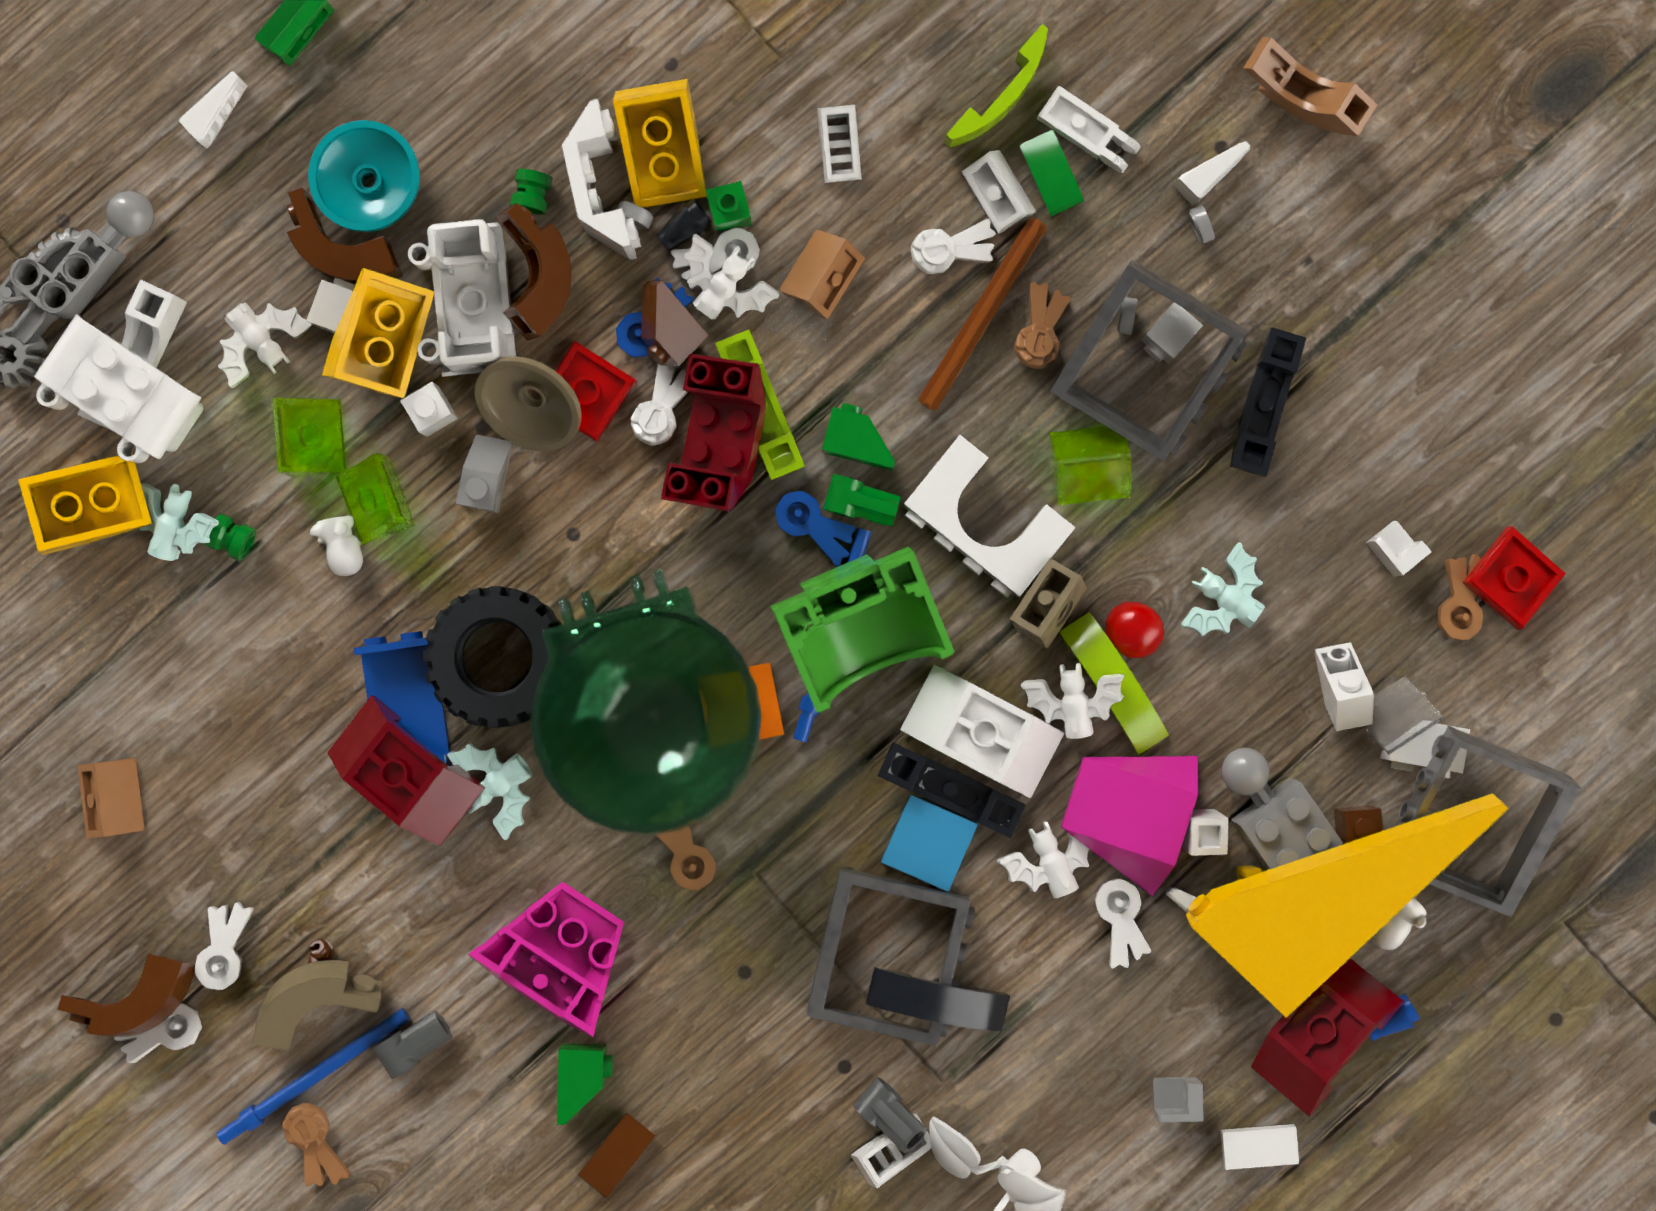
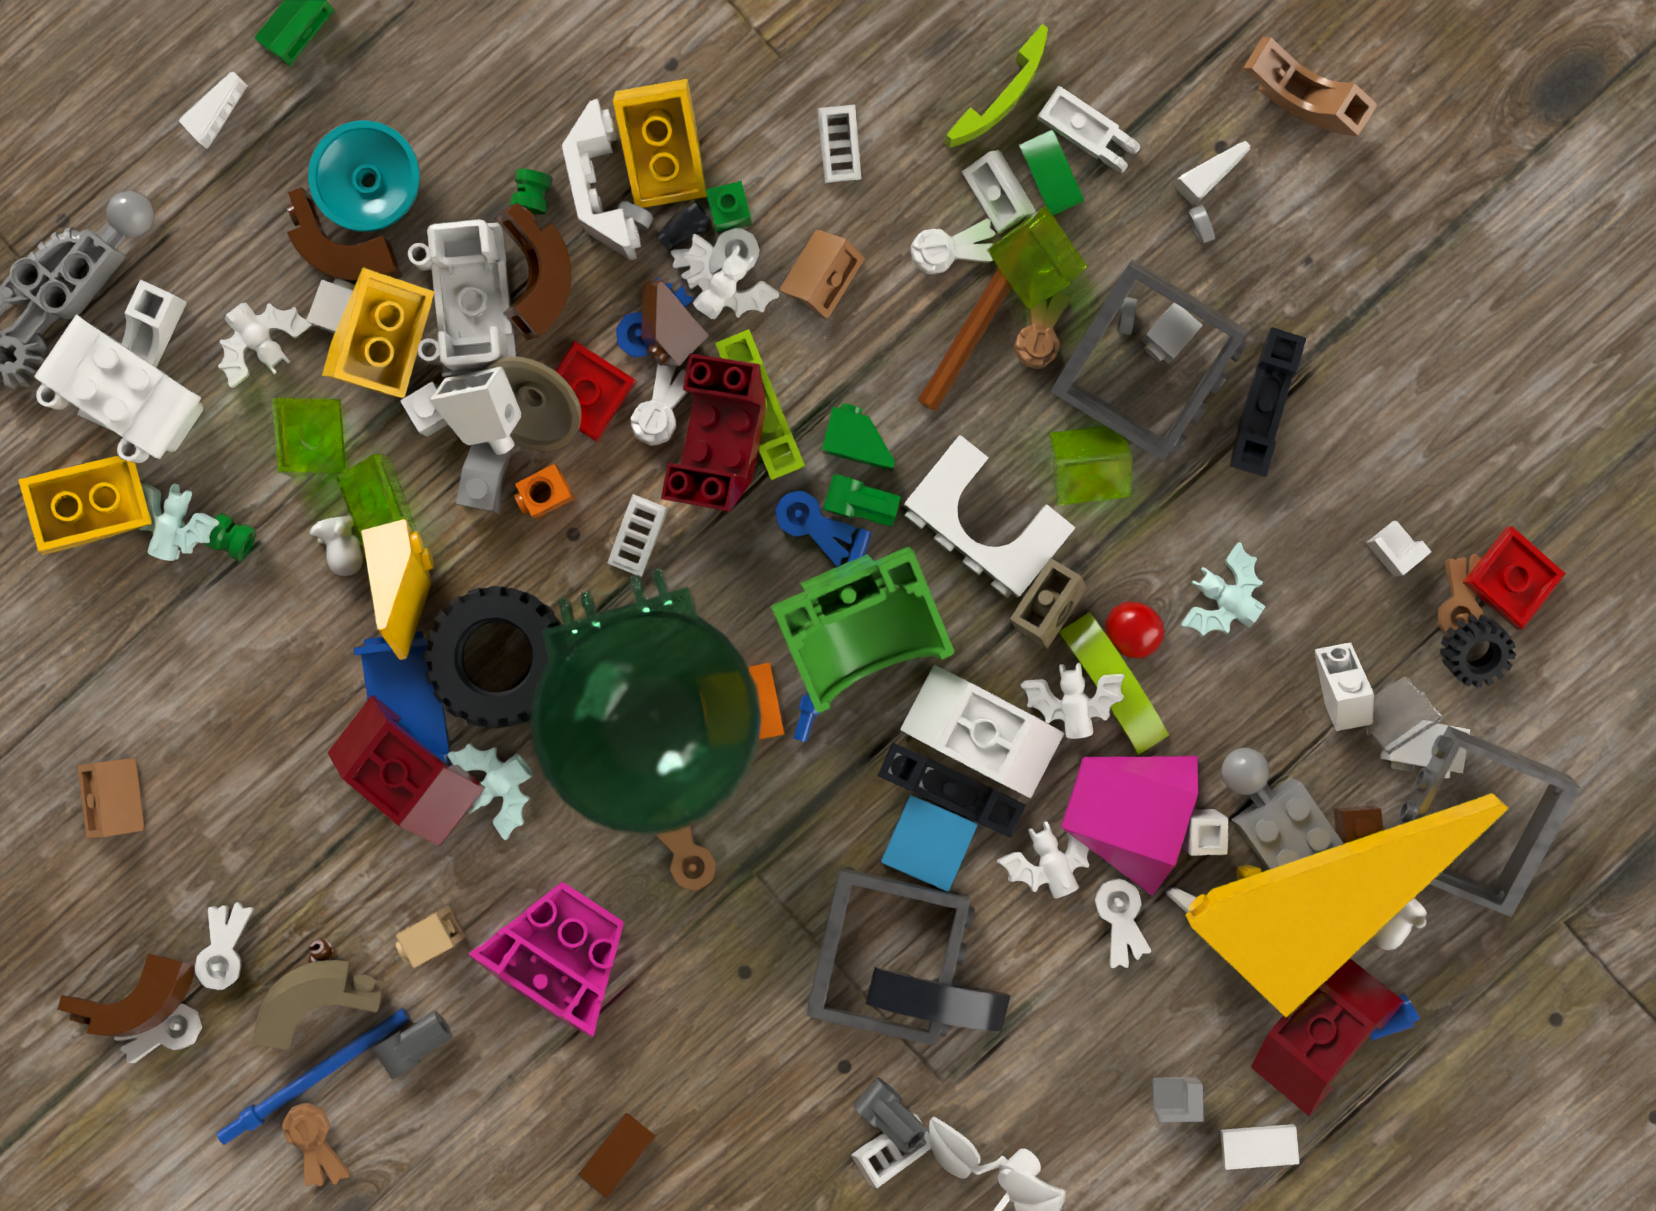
(398, 581): none -> yellow slope
(429, 937): none -> tan brick
(479, 408): none -> white torso
(560, 492): none -> orange brick
(580, 1076): green slope -> none
(651, 507): none -> white slope
(1037, 258): none -> clear neon green slope
(1490, 663): none -> black tyre

